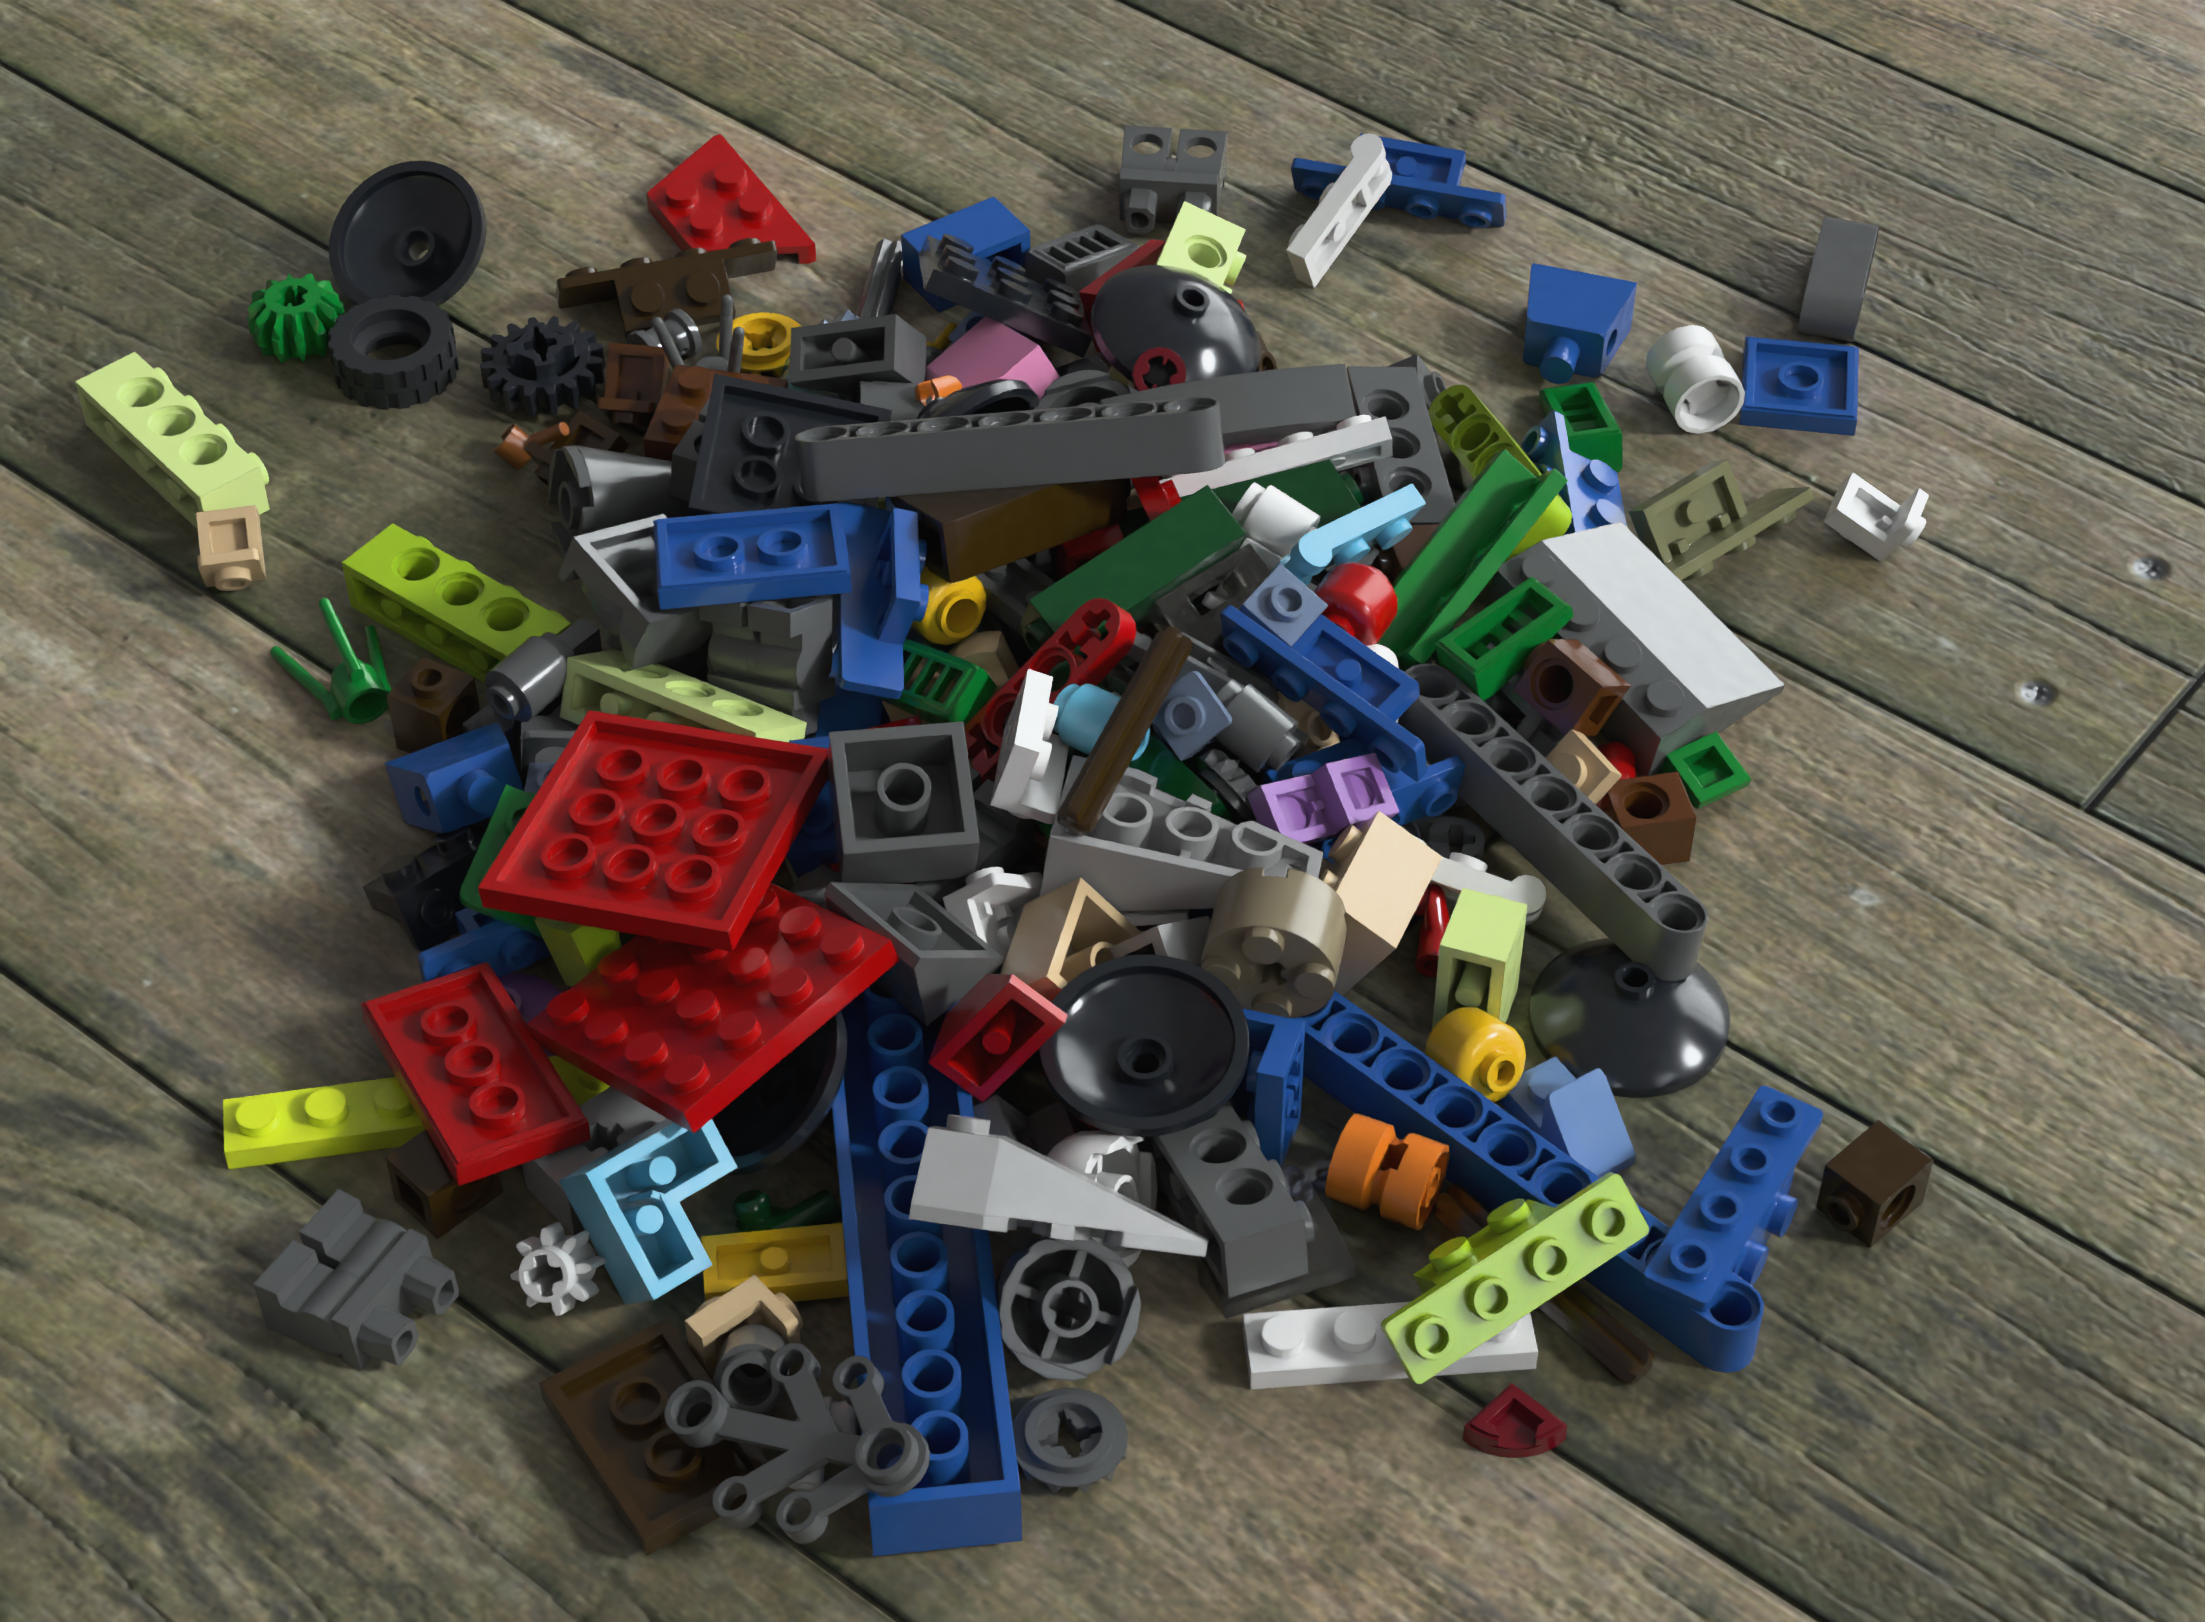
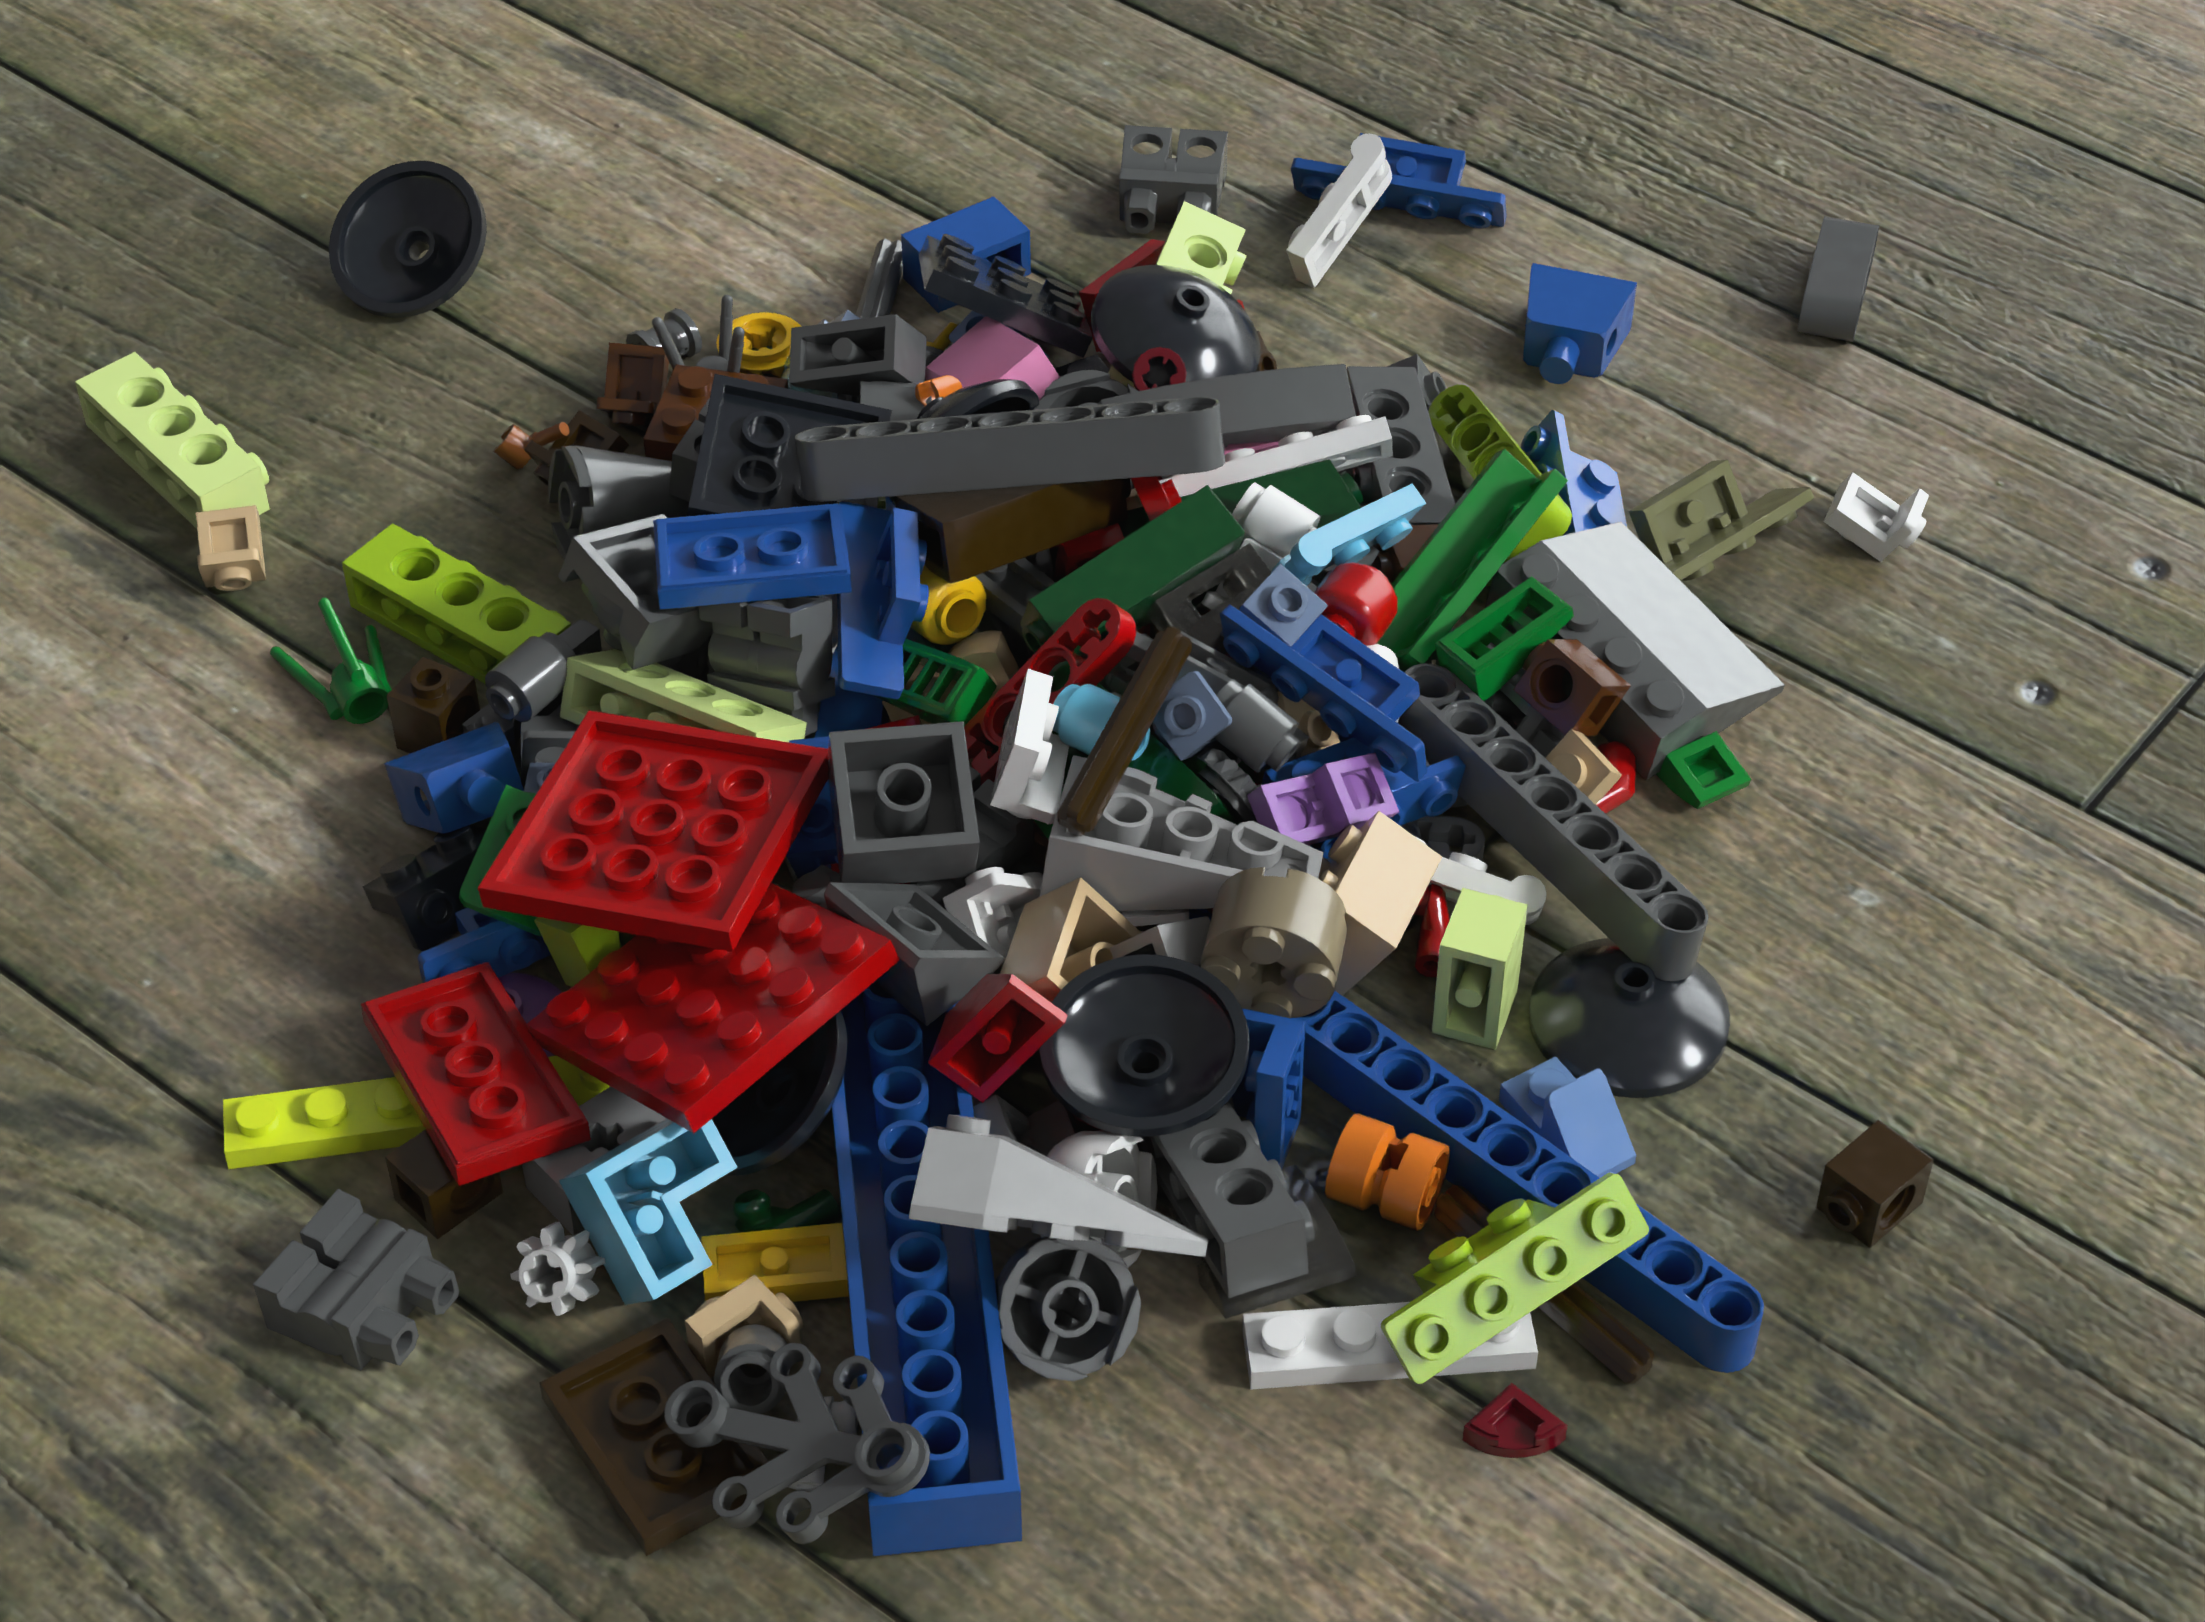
(294, 317): green gear -> none
(396, 381): black tyre -> none
(542, 366): black gear -> none
(650, 289): dark brown bracket -> none
(720, 200): red wing -> none
(1070, 258): dark grey slope -> none
(1089, 1420): dark grey gear -> none
(1478, 1051): yellow head -> none
(1588, 422): green slope -> none
(1654, 814): reddish brown brick -> none
(1695, 379): white wheel -> none
(1736, 1203): blue bracket -> none
(1800, 386): blue tile -> none

